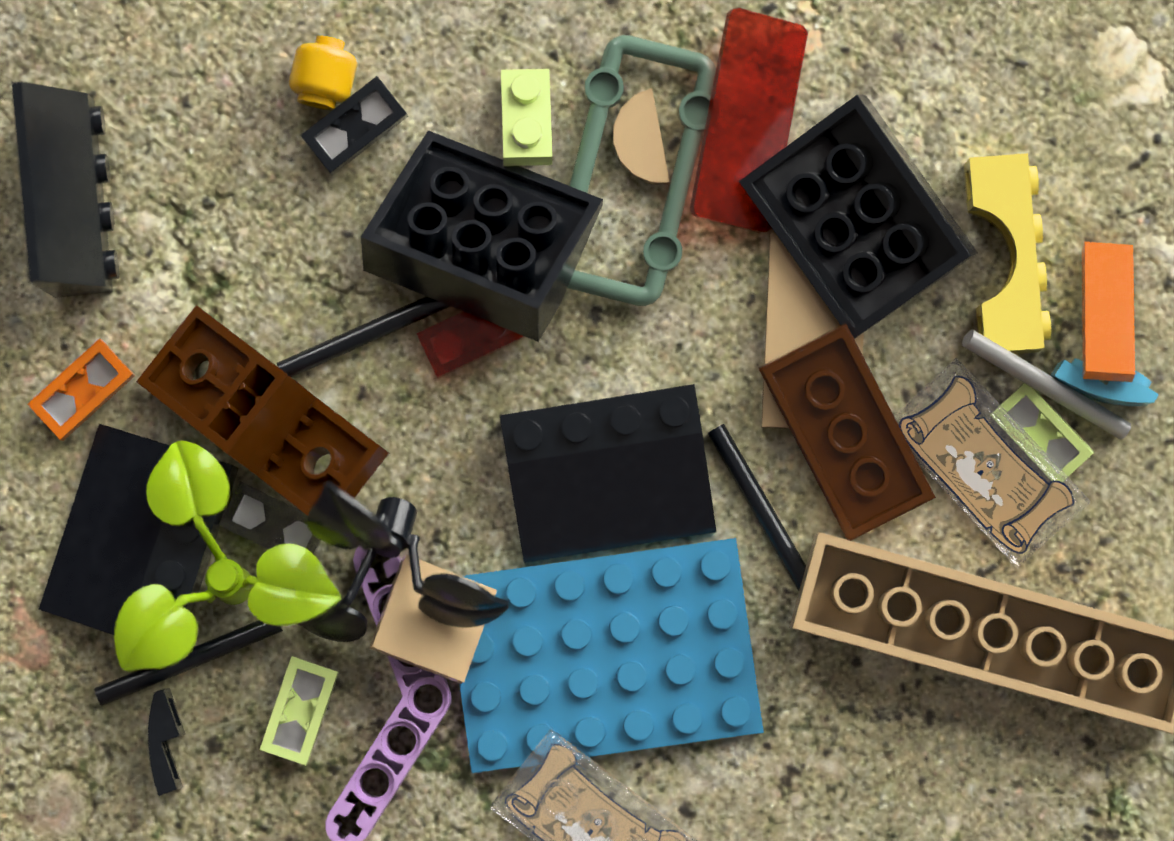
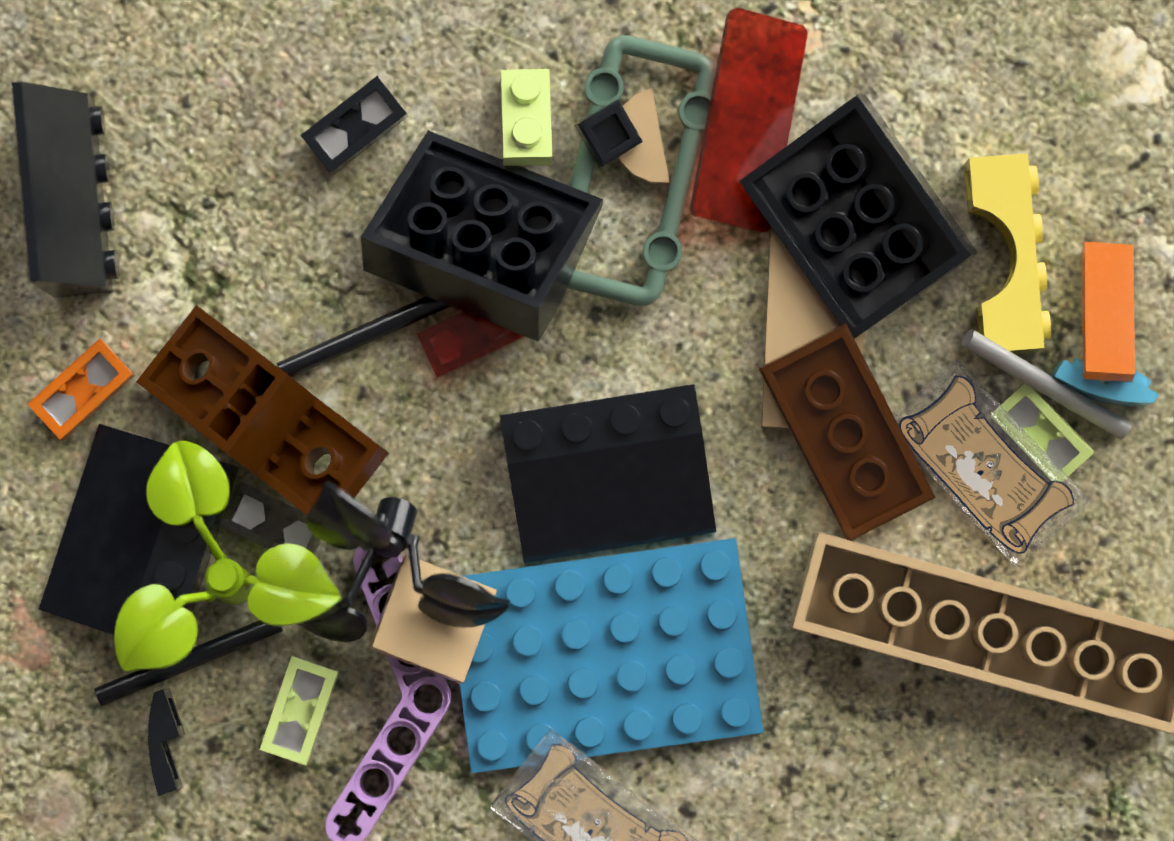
(322, 73): yellow head -> none
(608, 133): none -> black tile
(758, 503): black bar -> none

